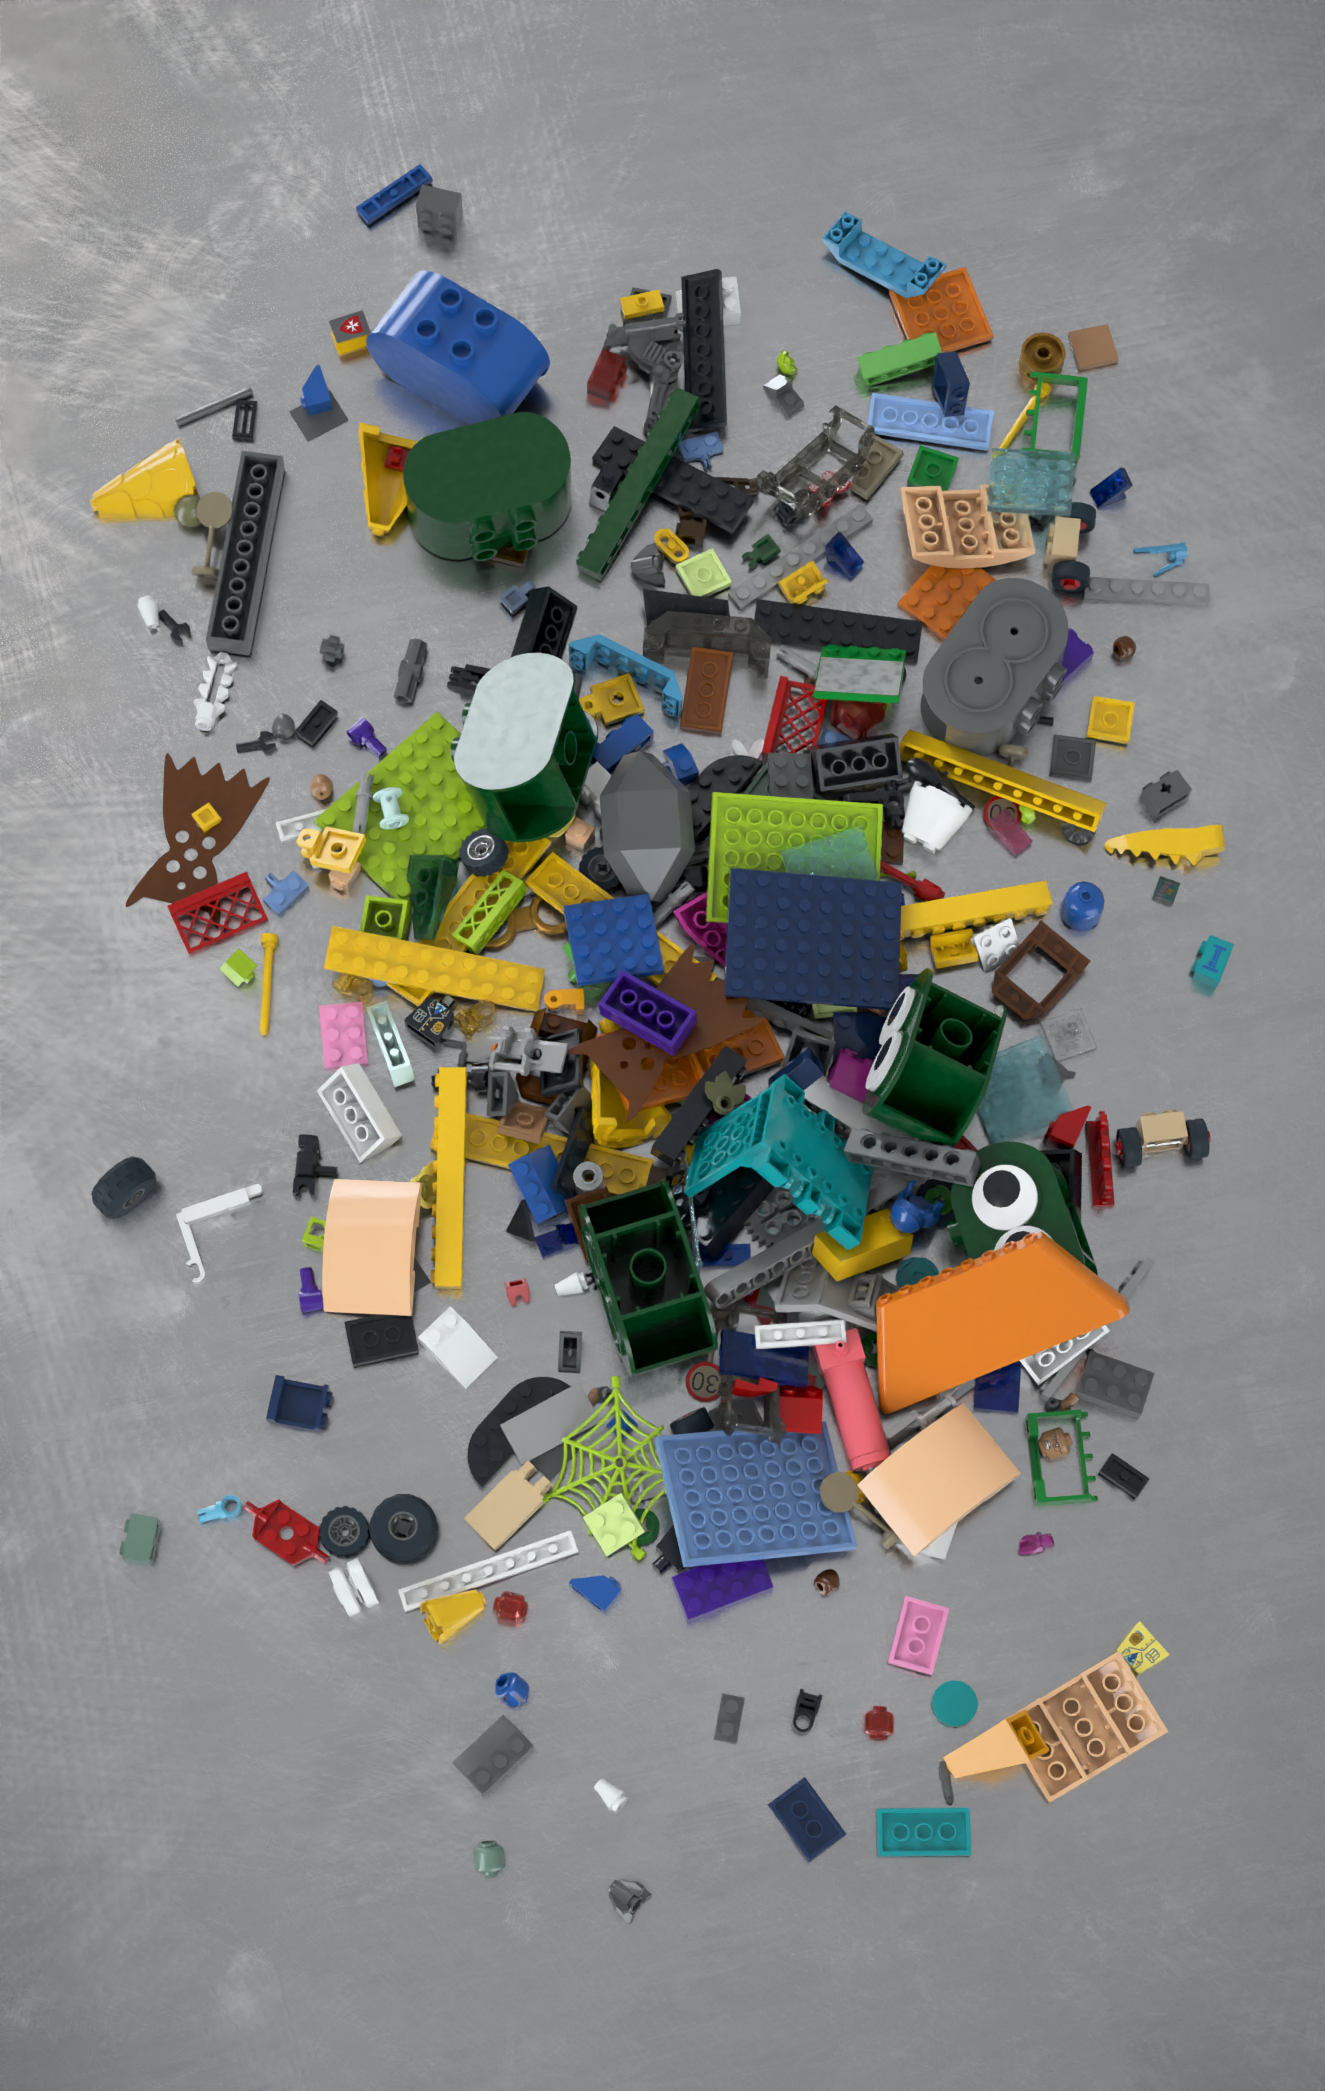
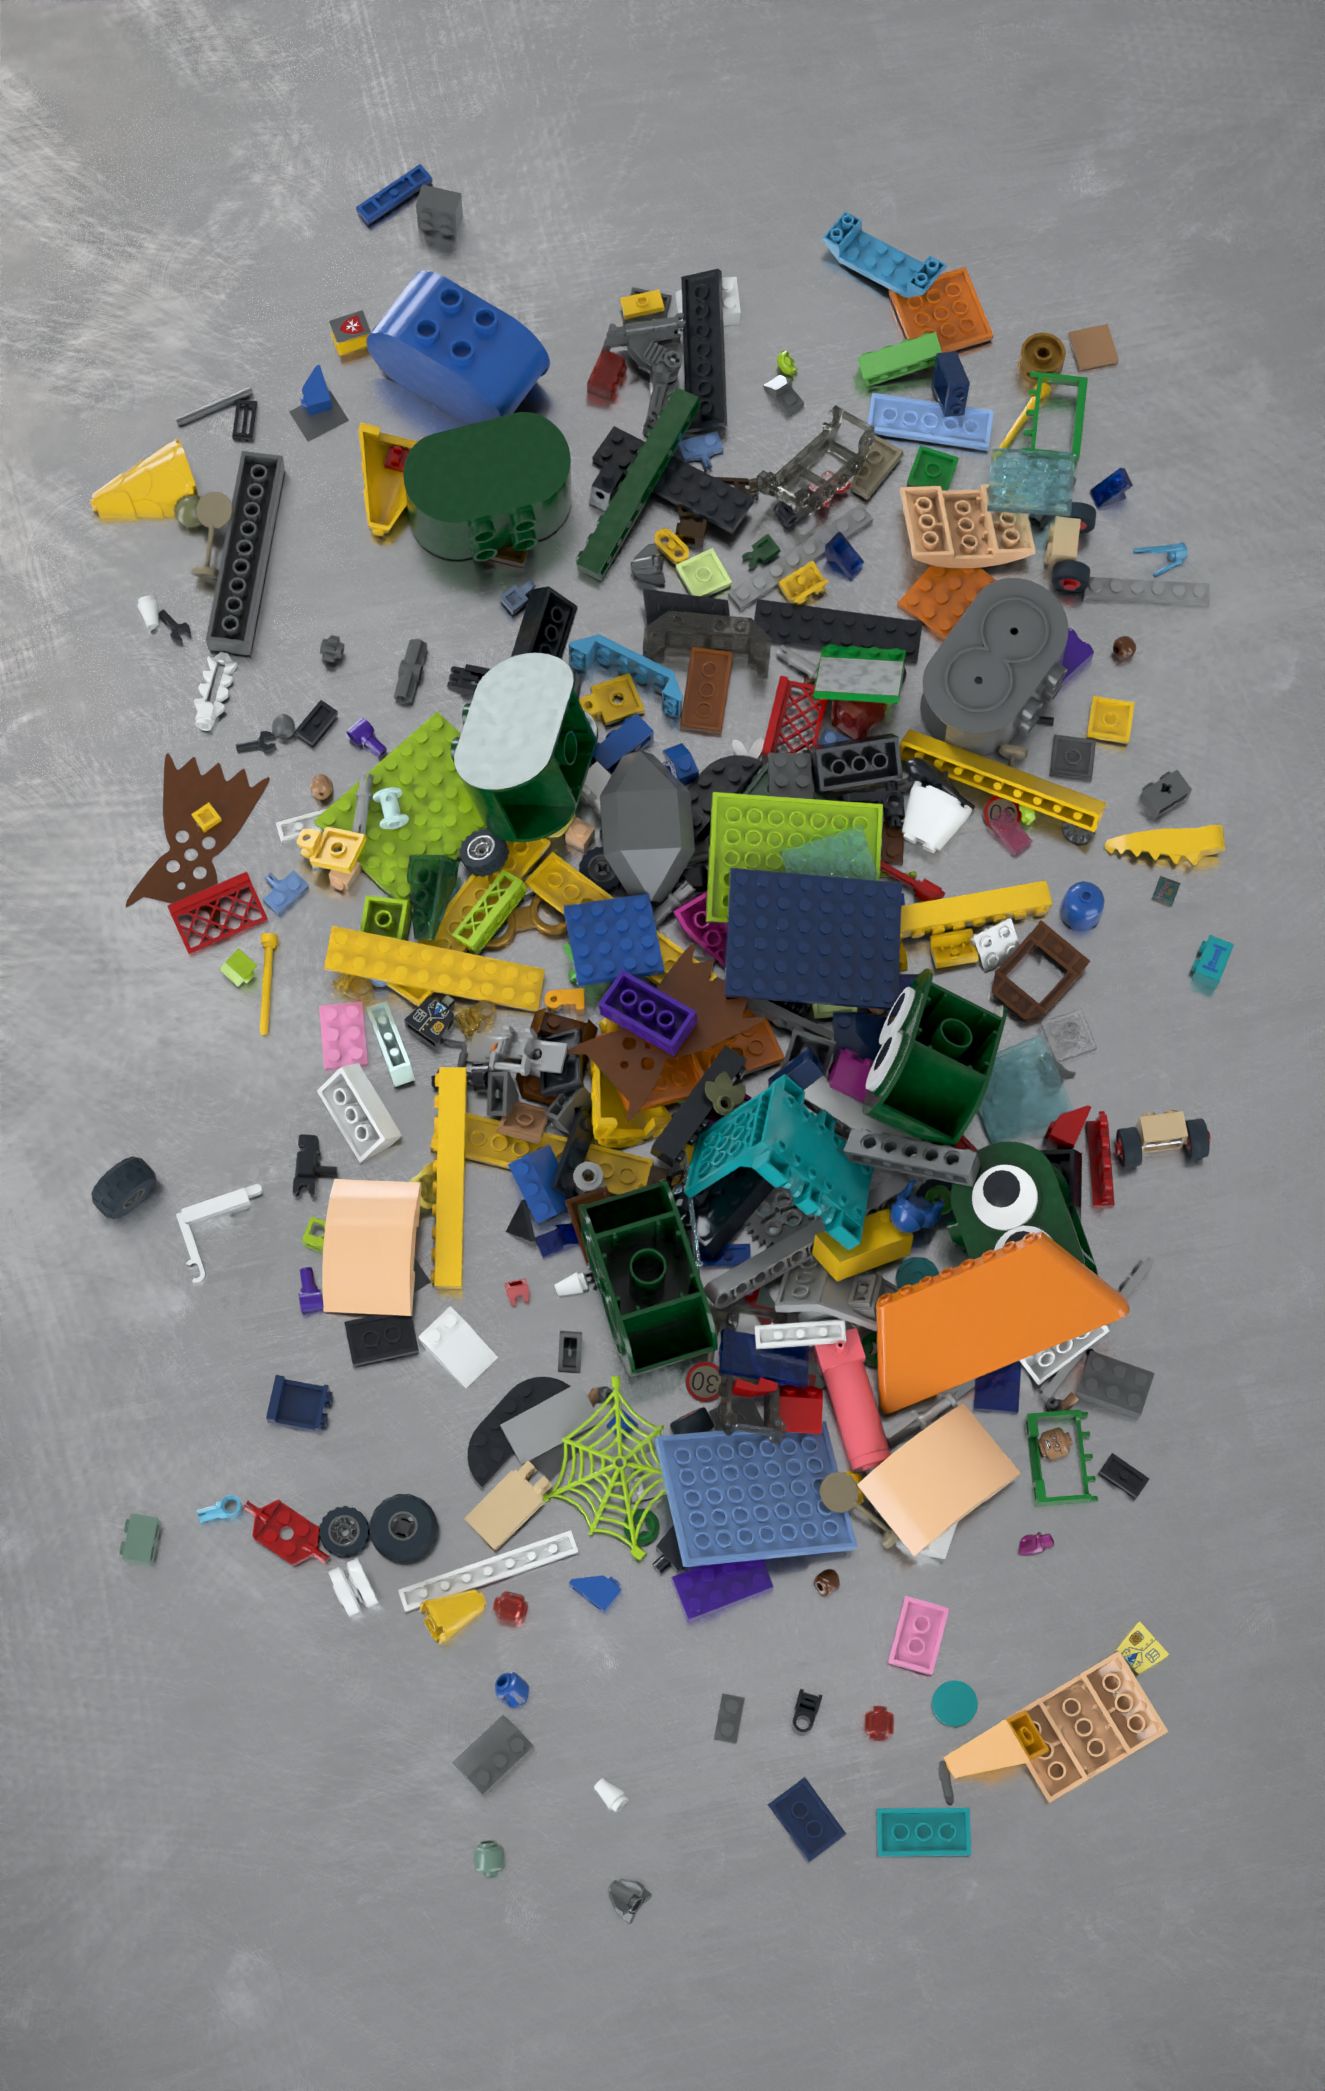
(614, 1524): yellowish green plate -> none

